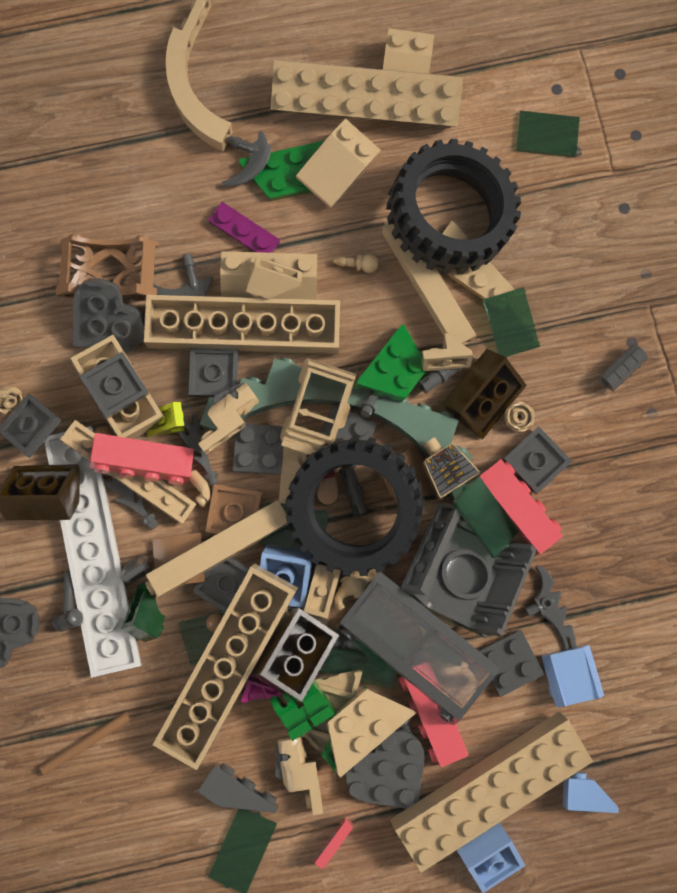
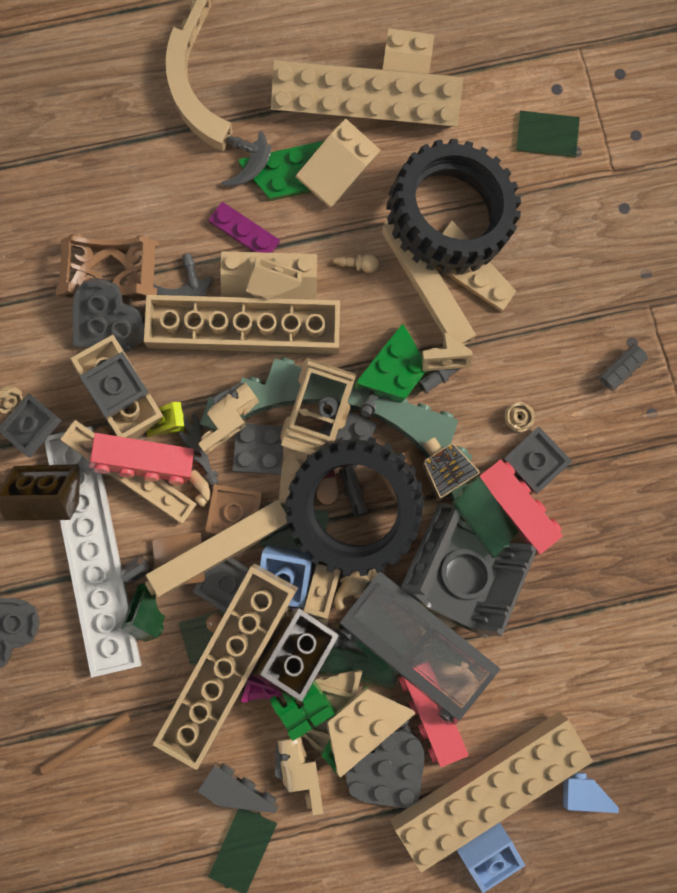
(70, 617): dark grey piece -> none
(129, 500): dark grey piece -> none
(212, 371): dark grey plate -> none
(329, 401): none -> dark grey pin
(333, 843): coral tile -> none
(484, 393): dark brown slope -> none
(511, 322): clear green piece -> none
(515, 662): dark grey plate -> none
(547, 604): dark grey piece -> none
(572, 676): light blue slope -> none

